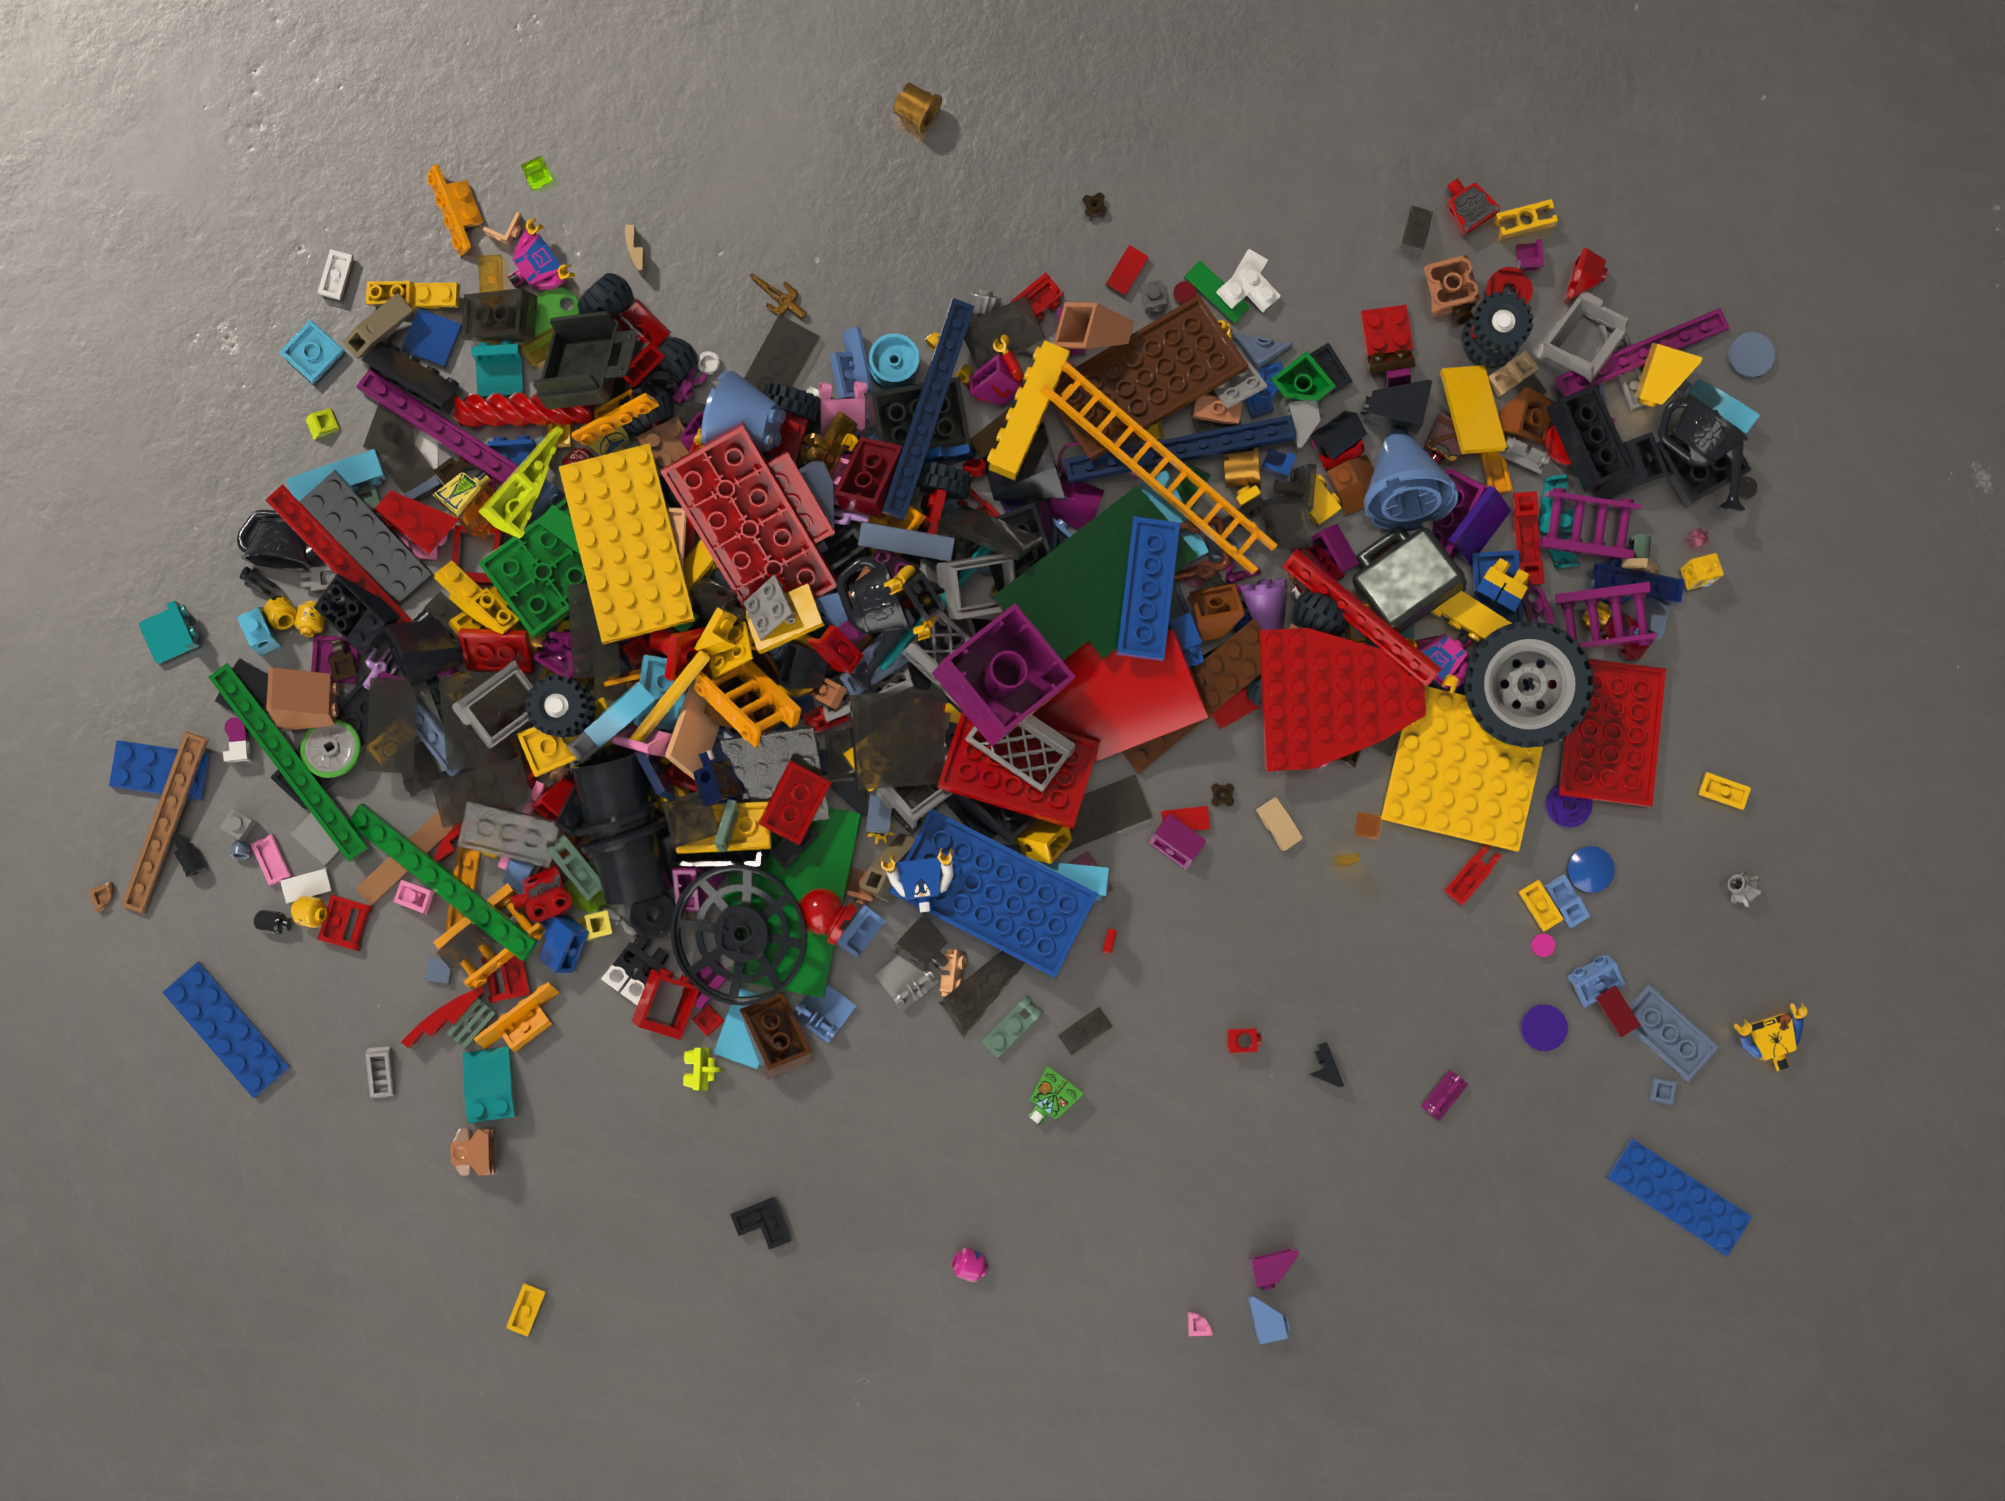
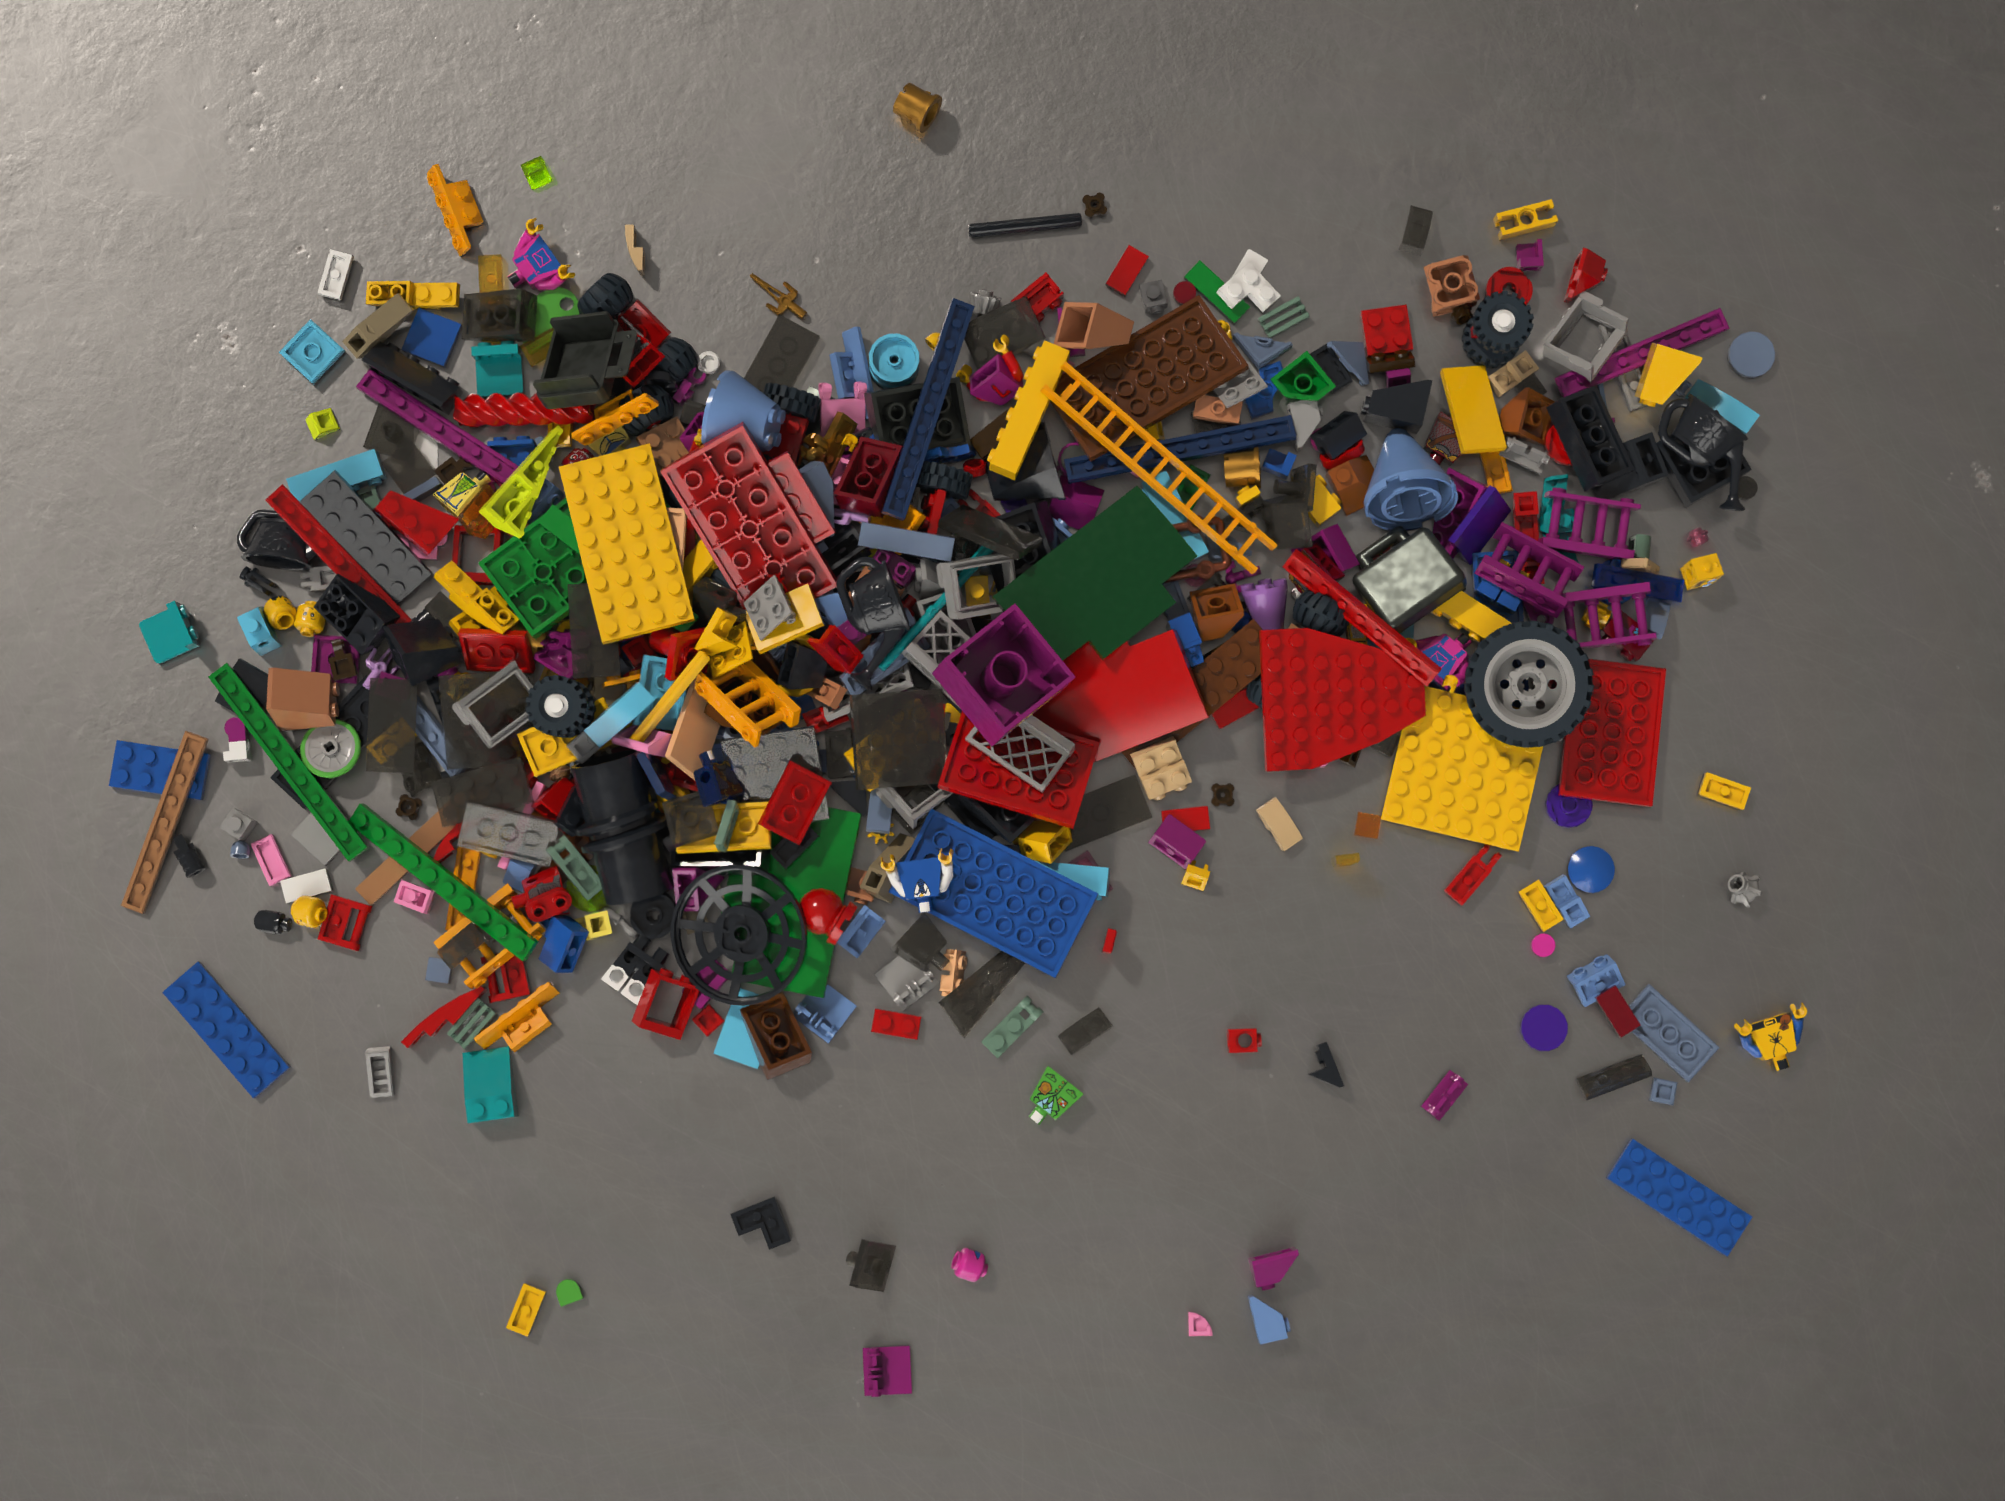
(101, 896): medium nougat tile -> none
(402, 809): none -> dark brown plate
(474, 1151): nougat piece -> none
(513, 230): light nougat bracket -> none
(568, 1292): none -> bright green tile
(703, 1069): neon yellow hips -> none
(871, 1265): none -> clear smoke tile
(887, 1370): none -> magenta hinge
(896, 1024): none -> red plate
(921, 595): torso -> none
(977, 592): none -> yellow torso
(1025, 225): none -> black axle
(1148, 588): blue plate -> none
(1161, 769): none -> tan plate
(1195, 876): none -> yellow tile
(1300, 308): none -> sand green tile
(1352, 357): none -> sand blue tile
(1470, 206): torso -> none
(1522, 586): none -> magenta fence
(1614, 1077): none -> clear smoke plate

